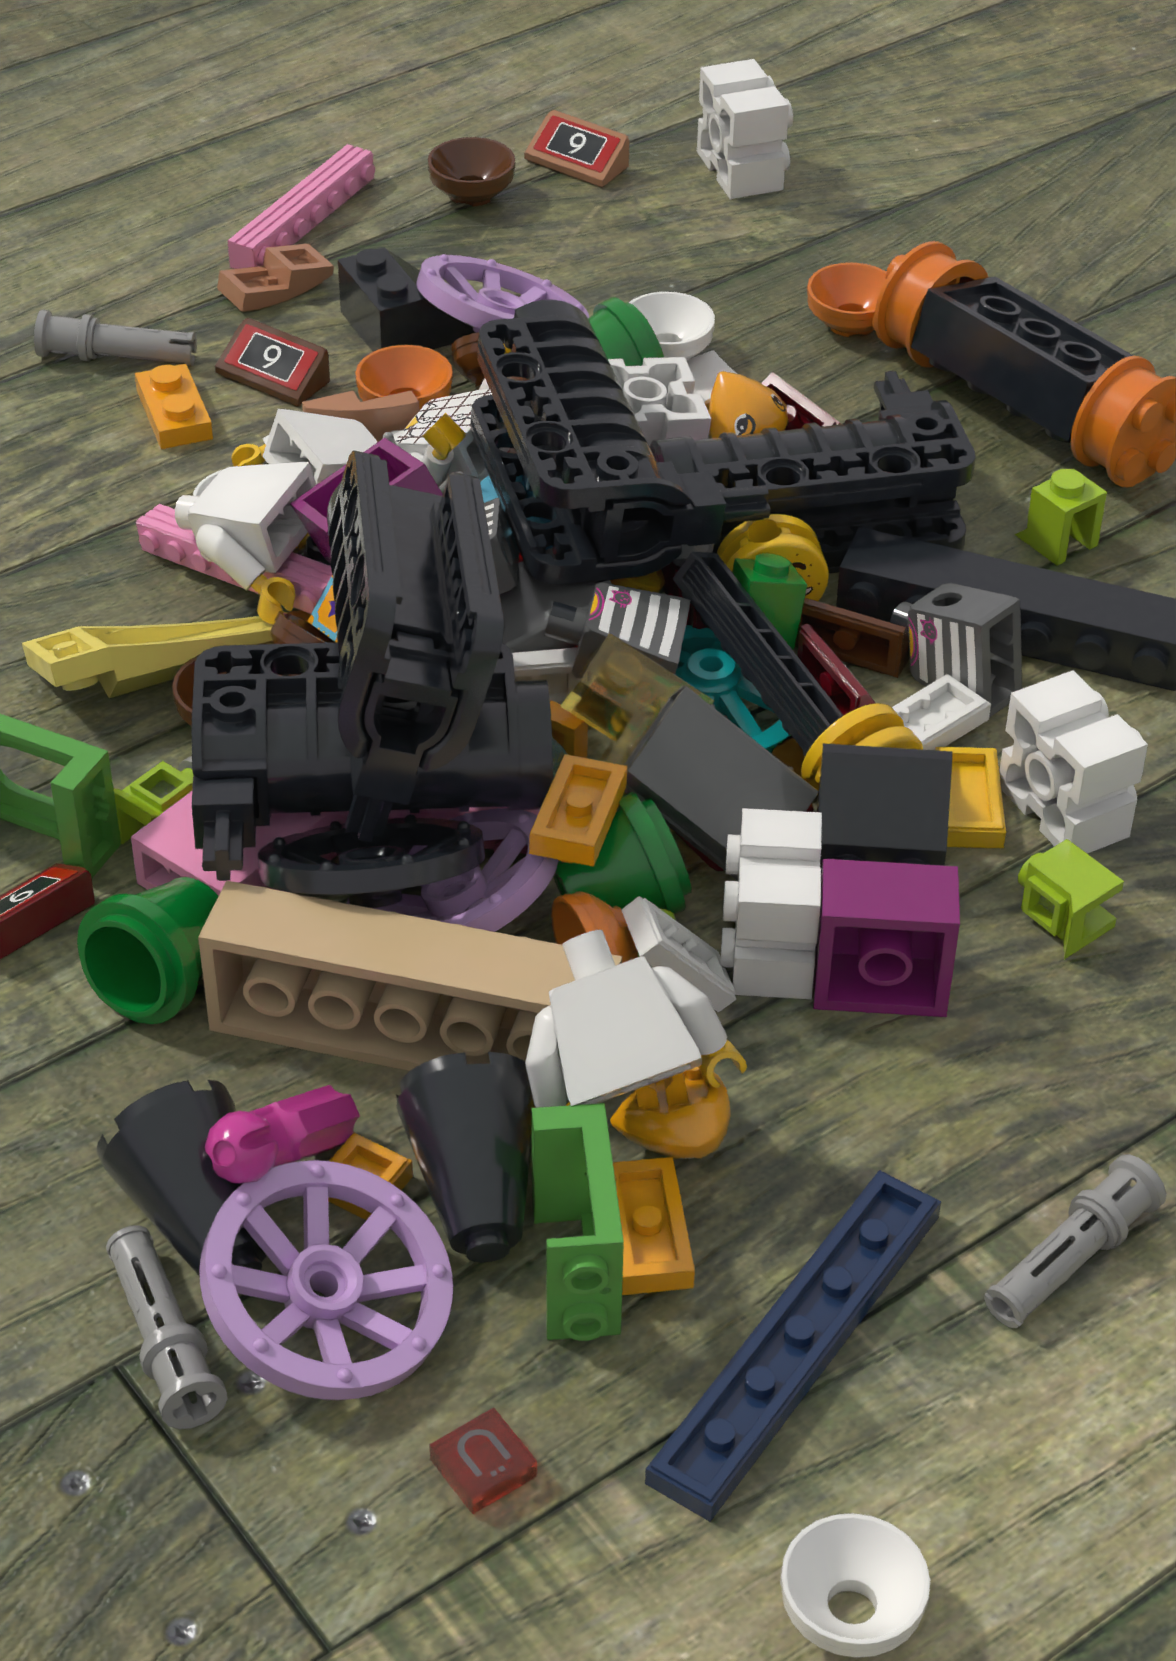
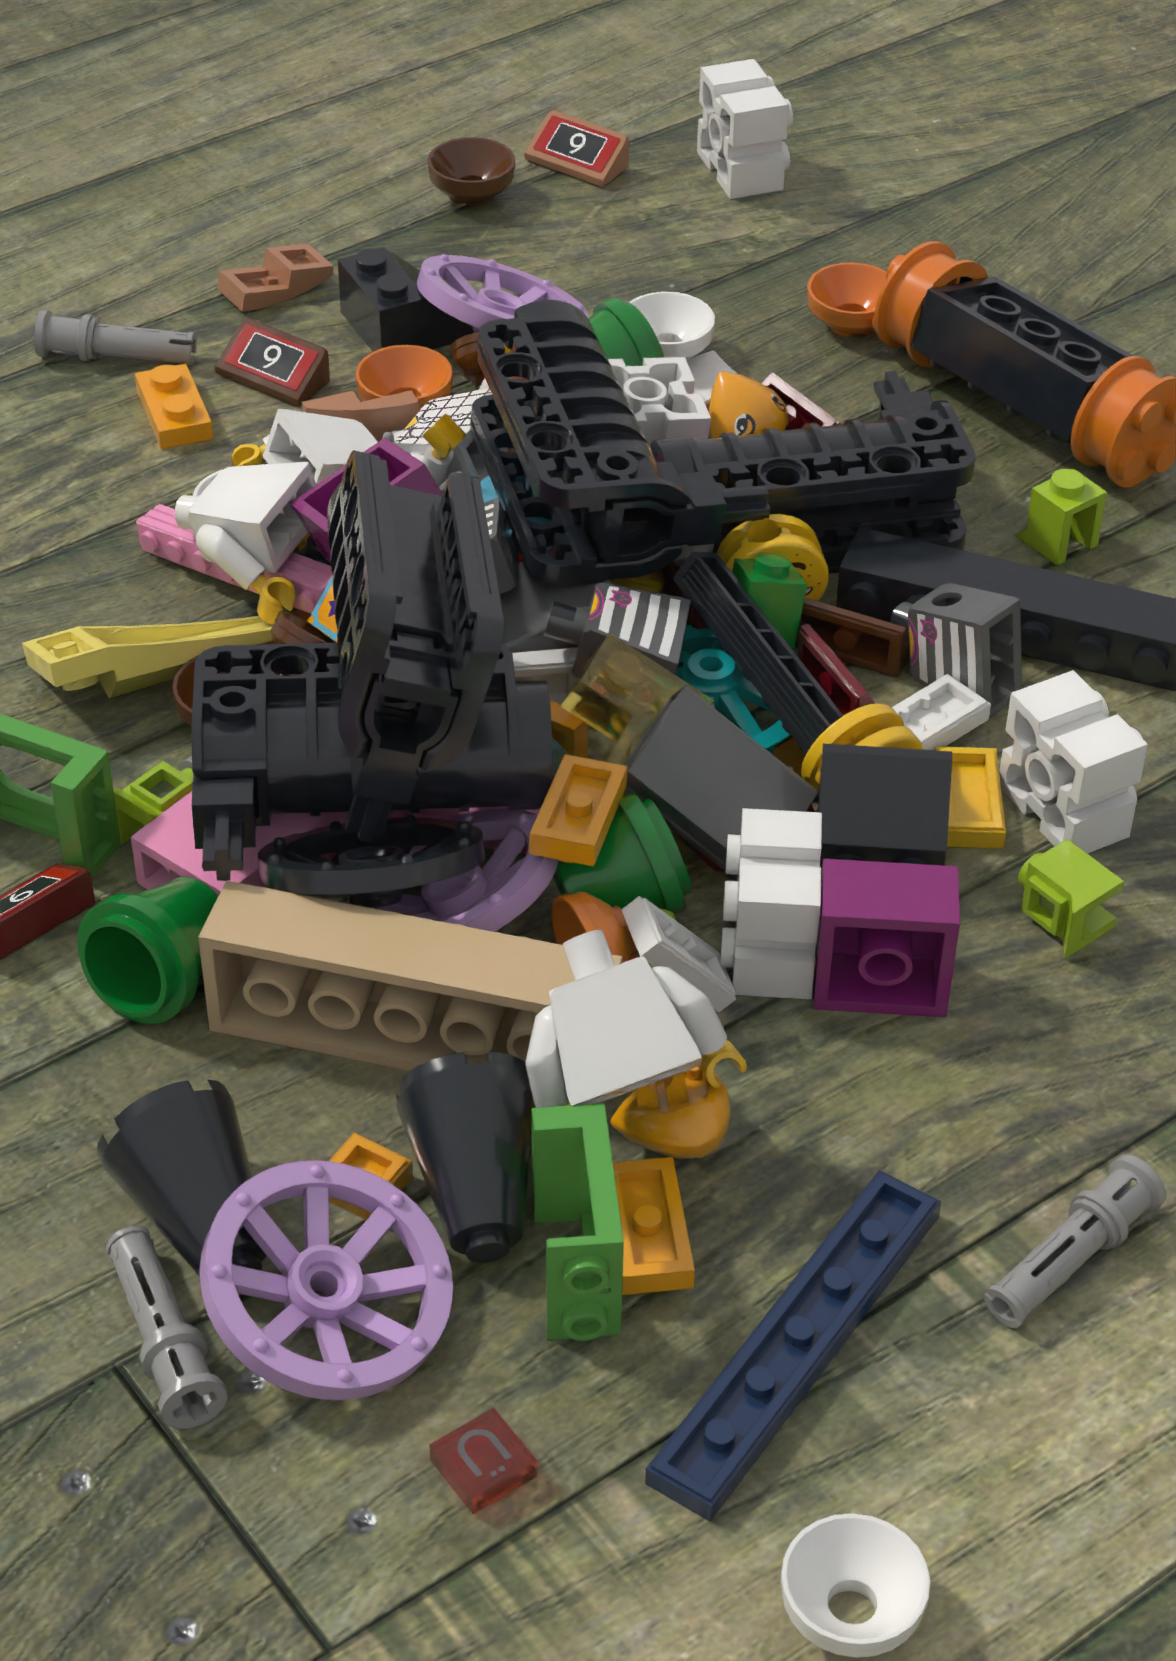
(283, 1132): dark pink piece -> none
(302, 206): bright pink piece -> none

